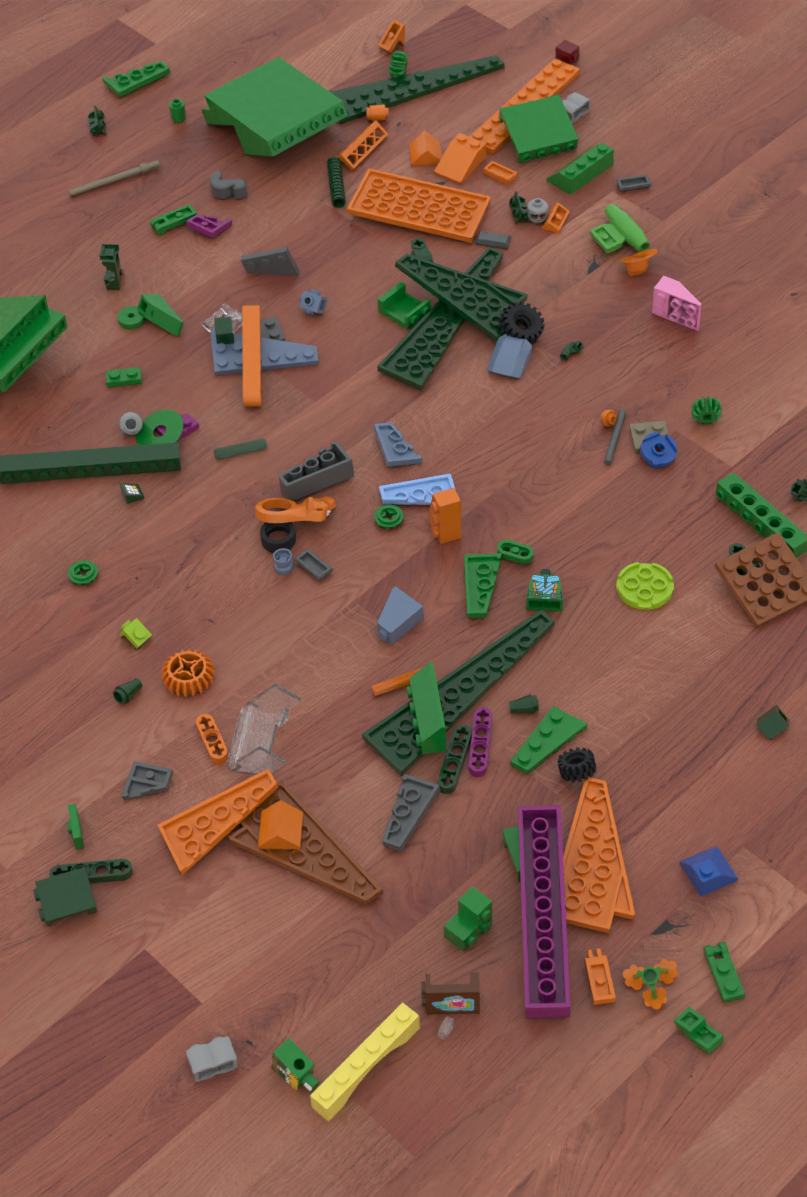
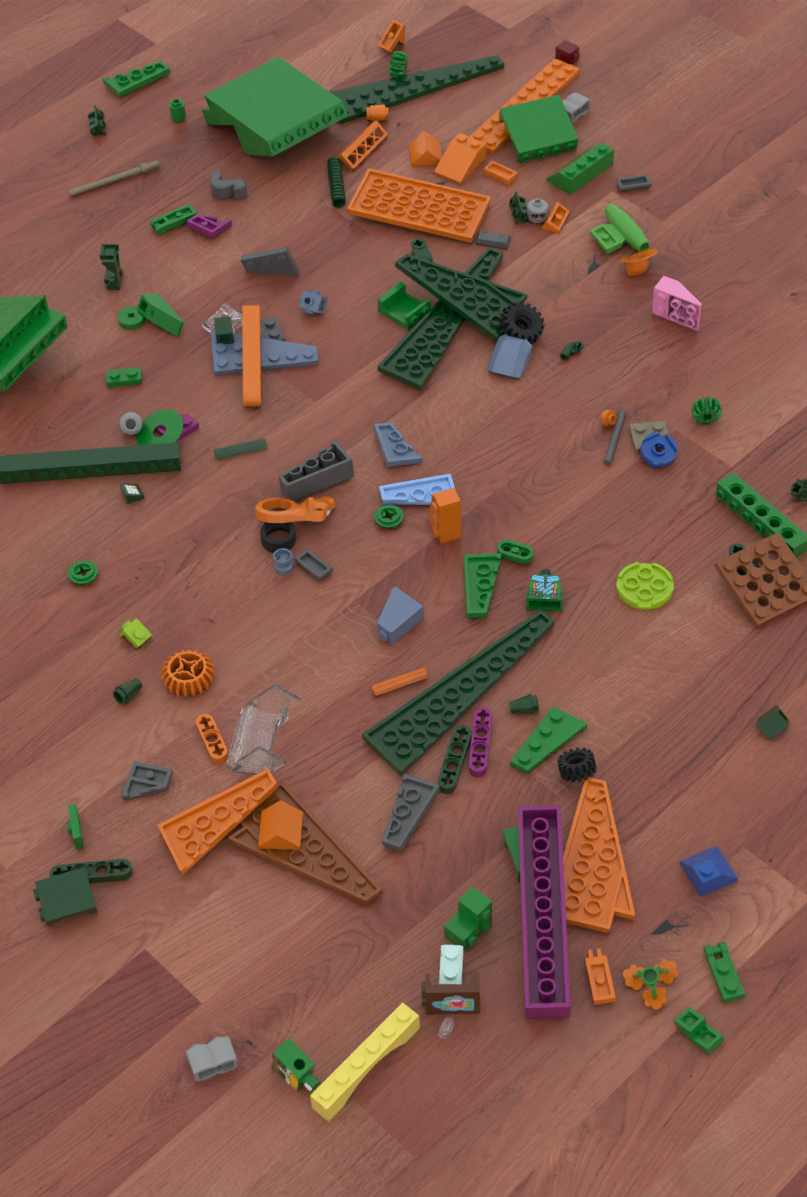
(427, 711): green slope -> none
(451, 964): none -> light aqua brick

